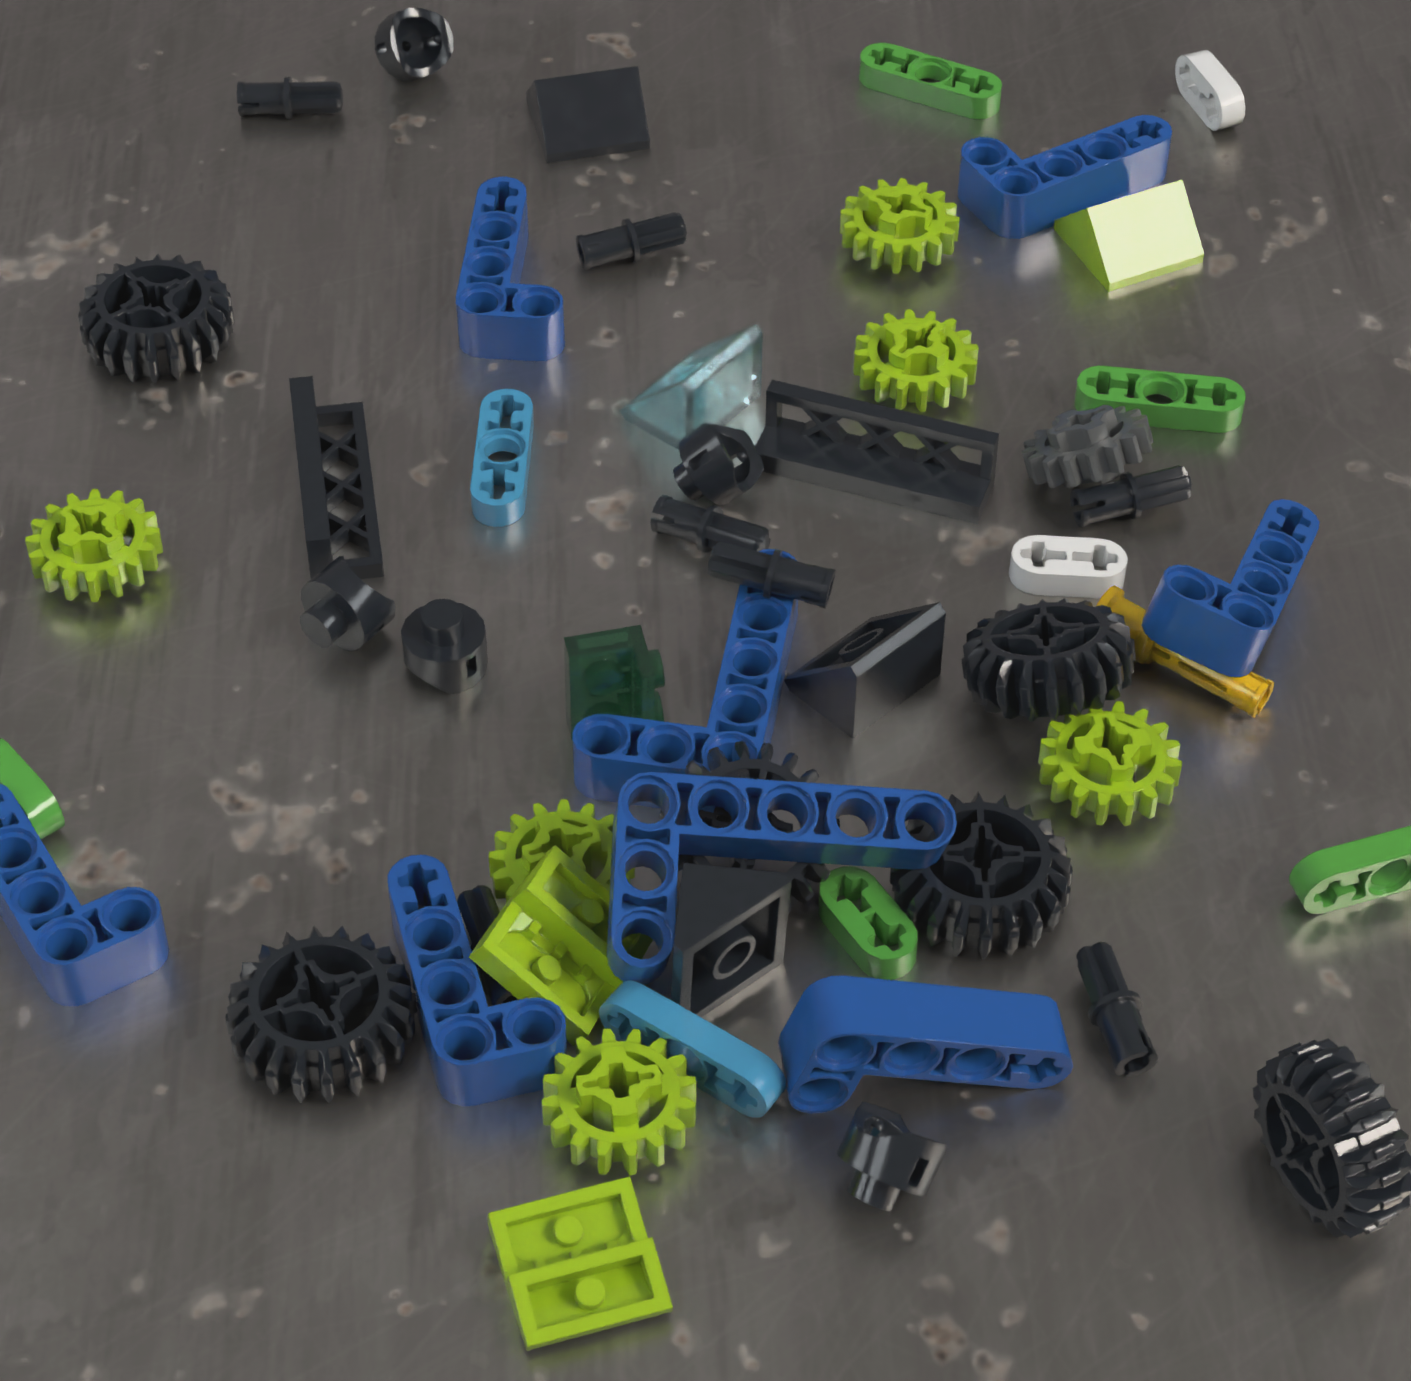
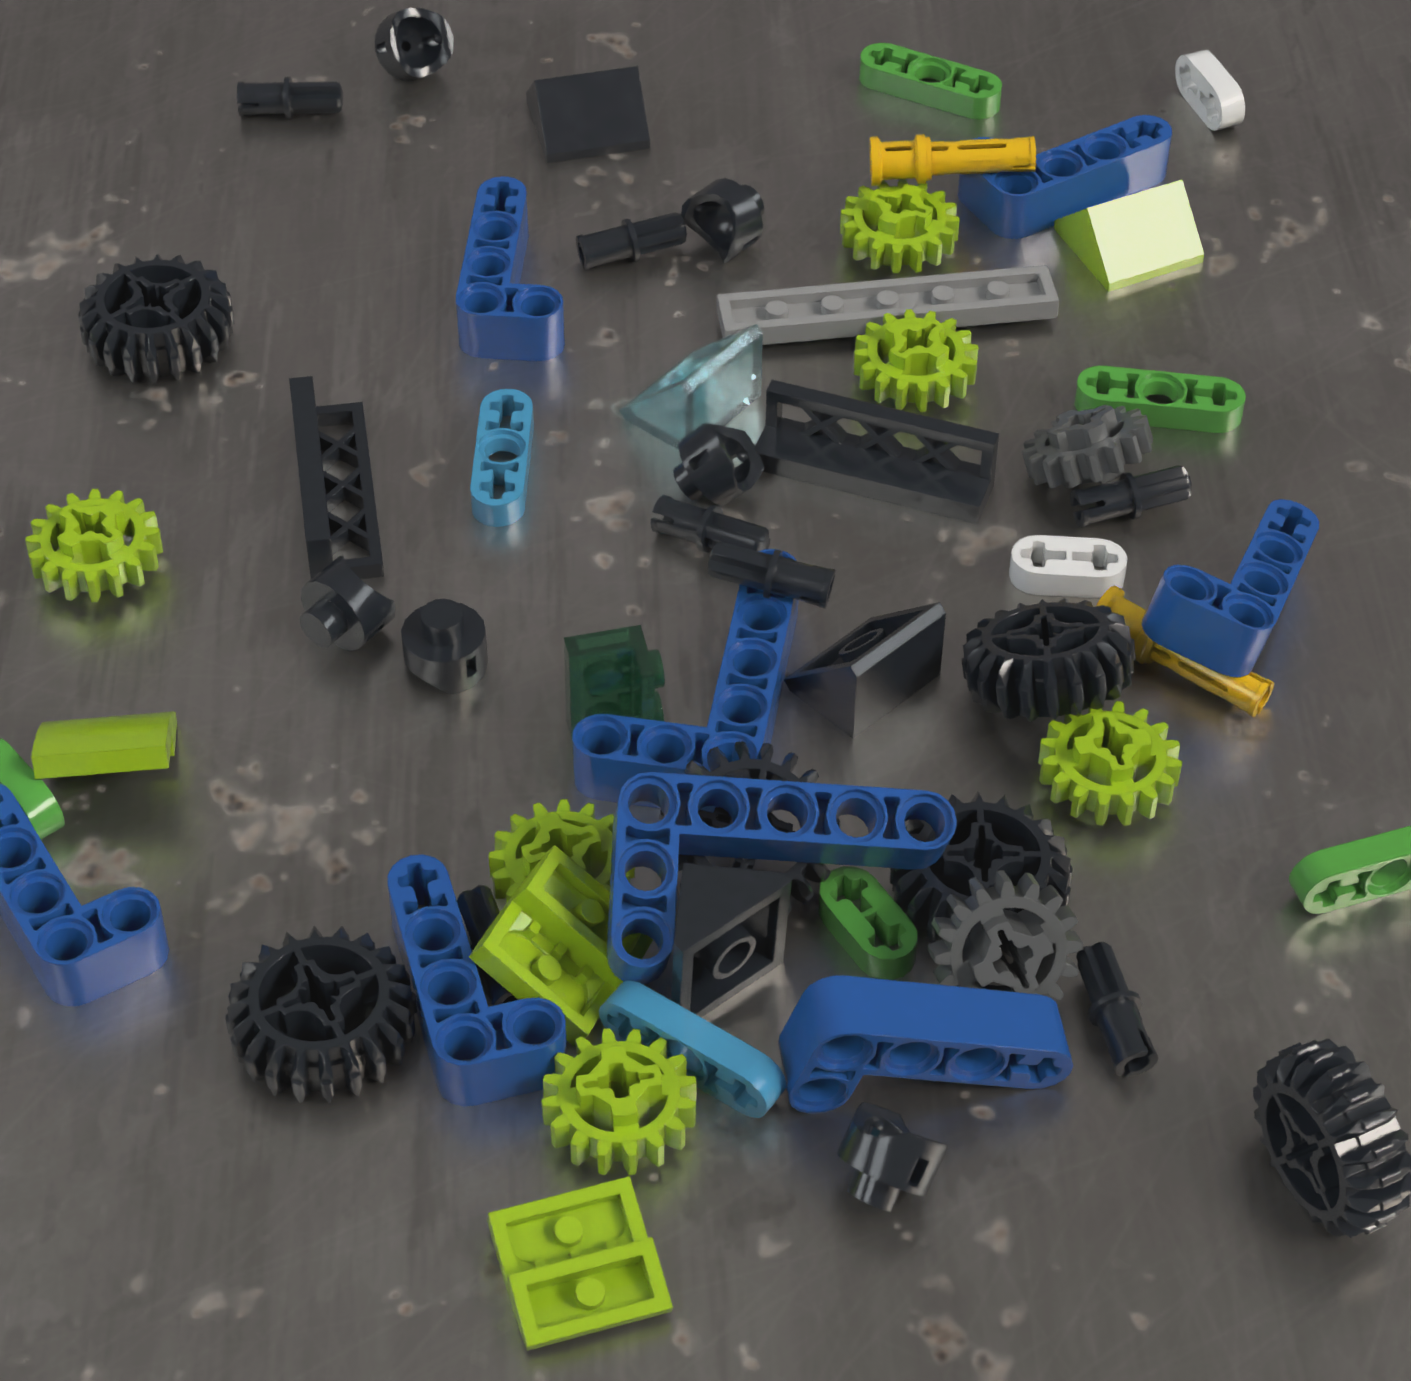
(104, 745): none -> lime slope
(726, 216): none -> black piece
(846, 308): none -> light grey plate
(926, 158): none -> yellow pin
(978, 958): none -> dark grey gear

